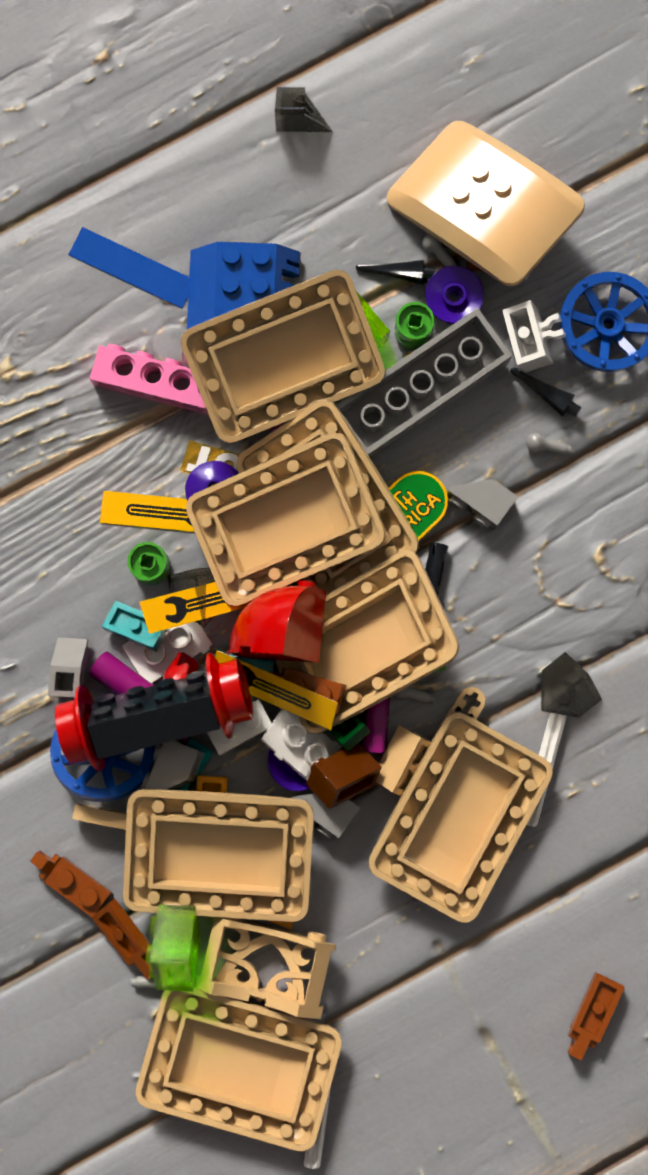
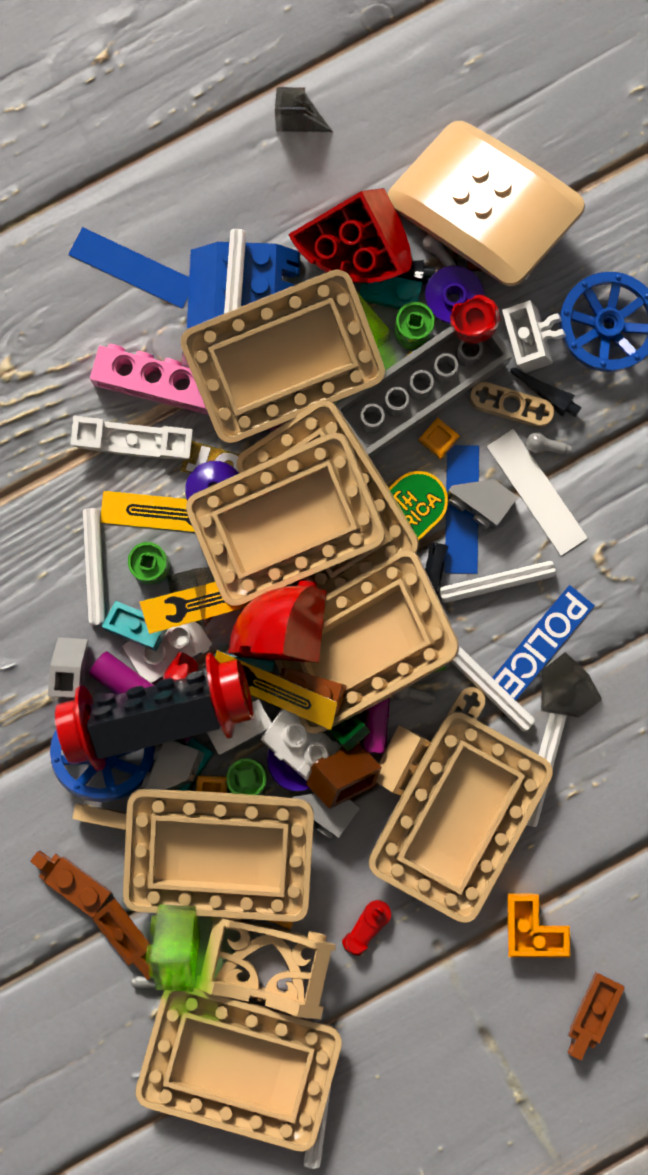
(94, 566): none -> white axle
(131, 439): none -> white slope
(235, 269): none -> white axle
(246, 777): none -> bright green wheel
(358, 238): none -> red brick
(369, 924): none -> red piece
(391, 292): none -> teal plate
(439, 438): none -> light orange tile
(460, 526): none -> blue sticker
(475, 319): none -> red hair
(493, 691): none -> white axle
(497, 581): none -> white axle
(522, 398): none -> tan beam
(529, 938): none -> light orange brick
(537, 492): none -> white sticker
(542, 642): none -> blue sticker

